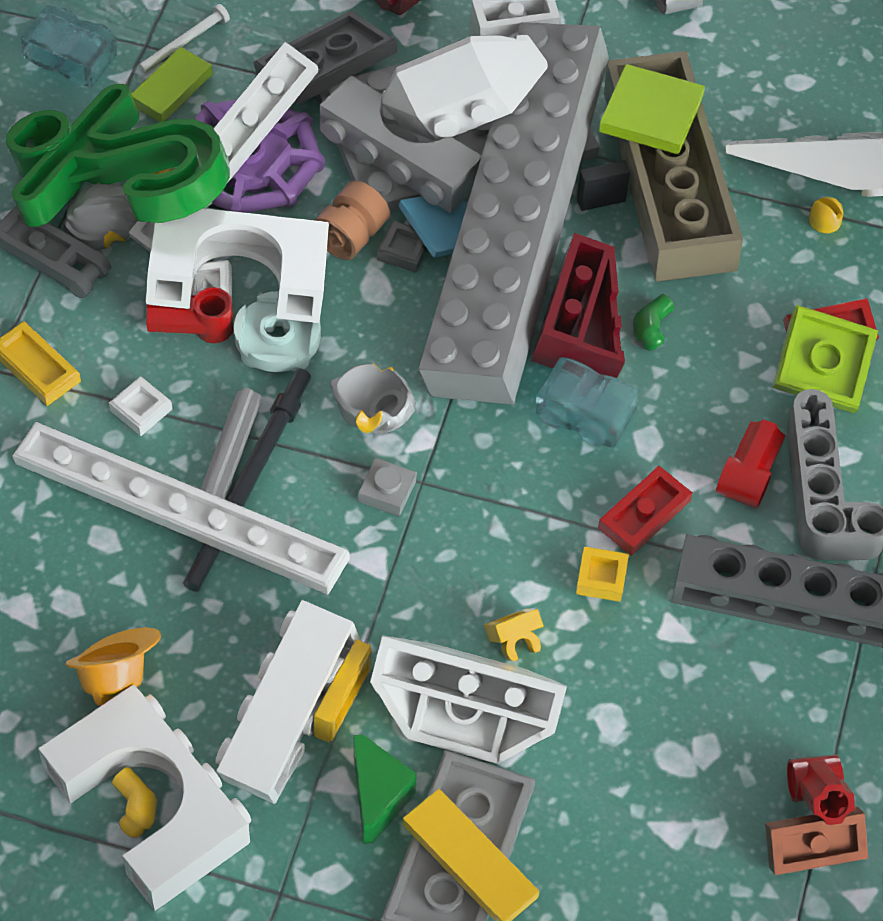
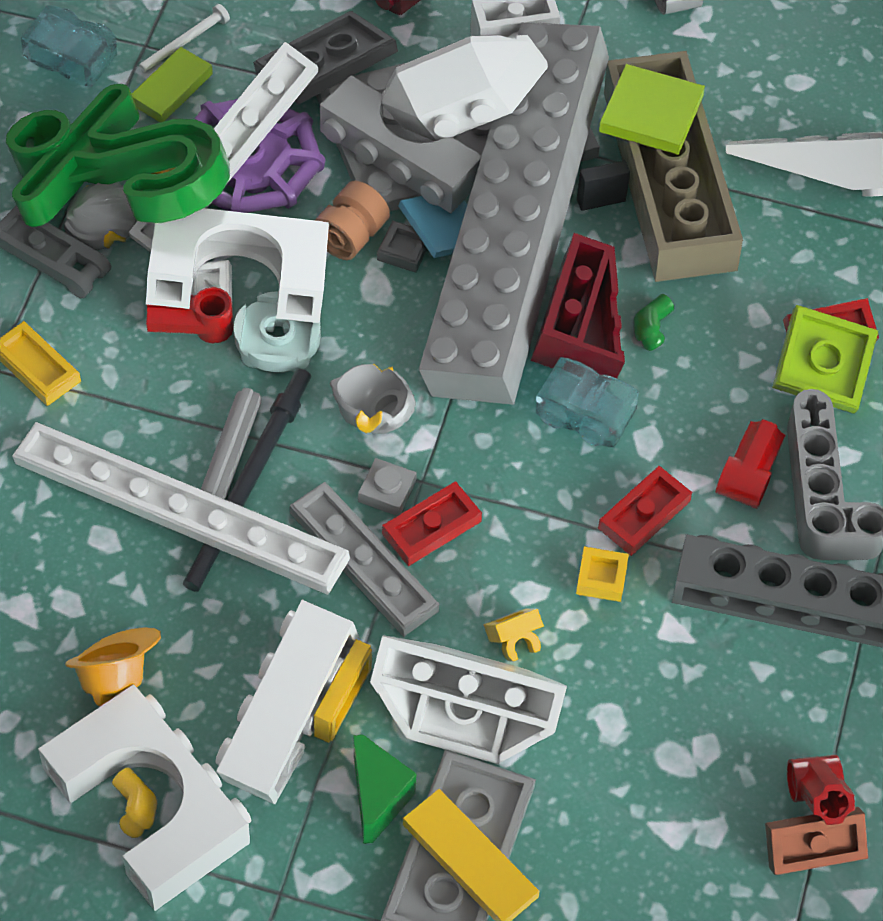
(140, 406): white tile -> none
(370, 564): none -> light grey tile
(431, 523): none -> red plate
(826, 215): yellow hinge -> none

